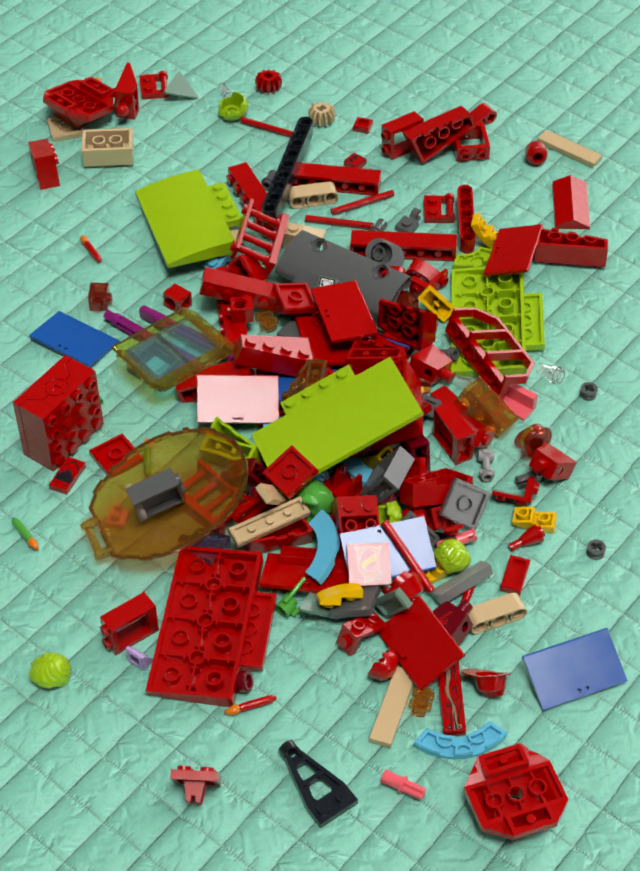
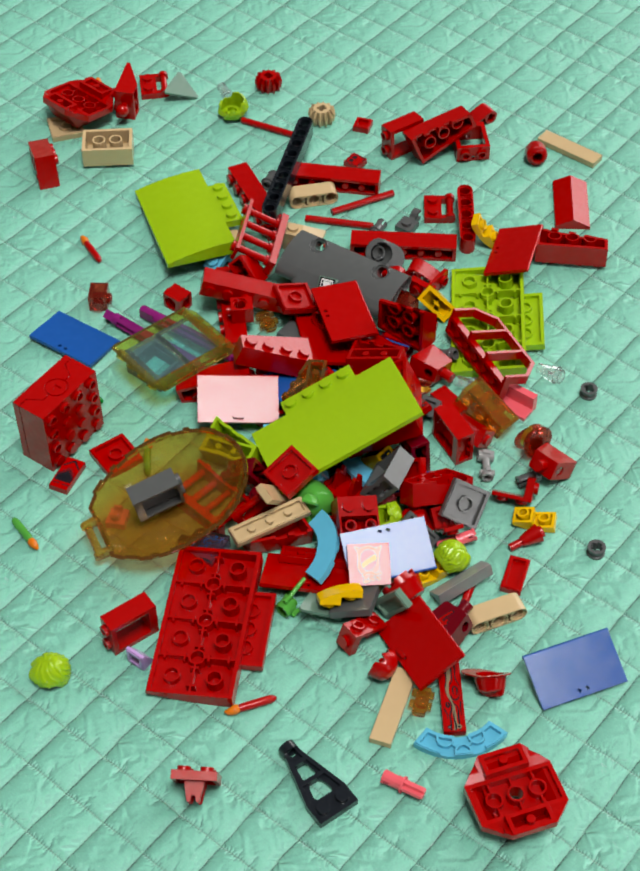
(244, 681): dark red tile -> none
(407, 555): red bar -> none
(475, 259): lime tile -> none

